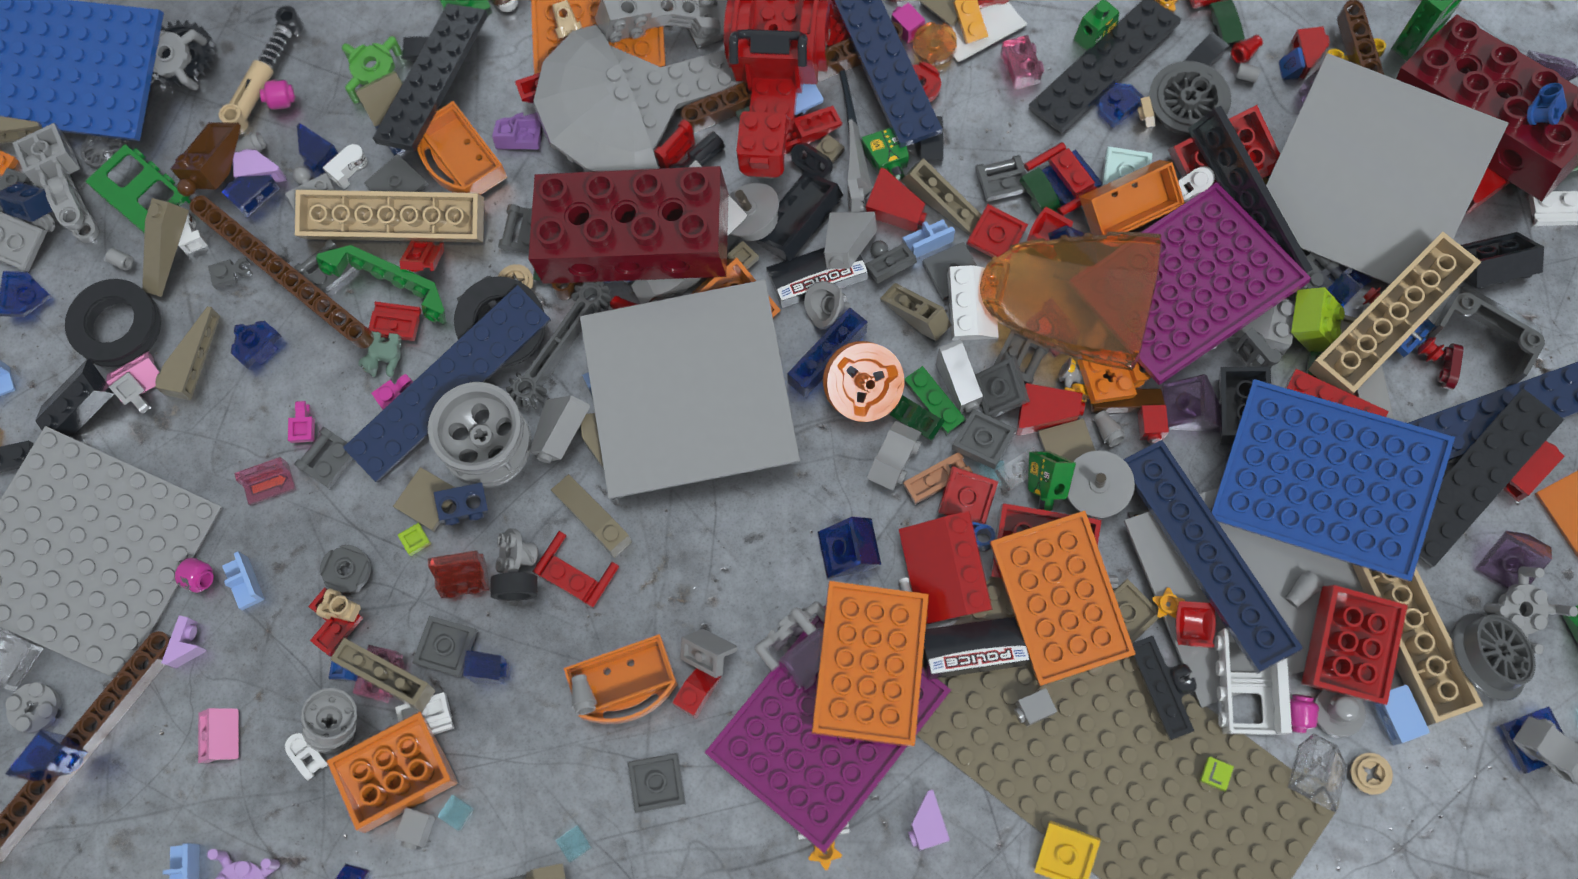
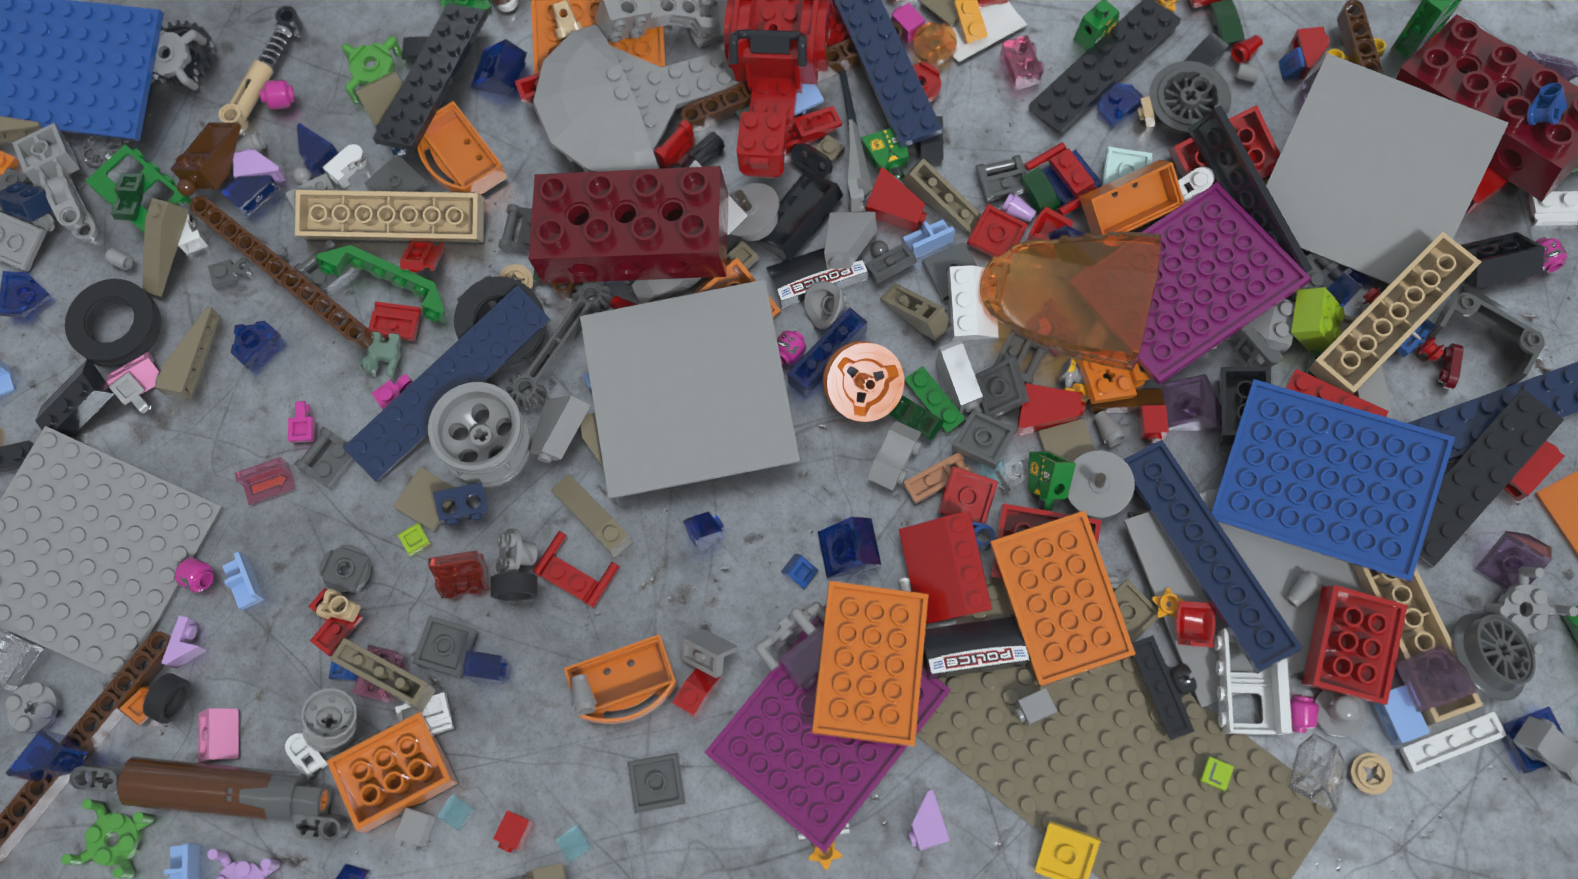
(98, 835): none -> bright green plate
(129, 196): none -> dark green slope
(134, 706): none -> orange plate
(166, 698): none -> black tyre
(218, 792): none -> piece
(499, 68): none -> clear blue slope
(512, 832): none -> red brick
(518, 132): medium lavender slope -> none
(704, 530): none -> clear blue slope
(791, 347): none -> dark pink head
(799, 570): none -> blue slope
(1018, 208): none -> lavender cone
(1435, 678): none -> clear purple slope
(1452, 742): none -> white plate
(1553, 254): none -> dark pink head

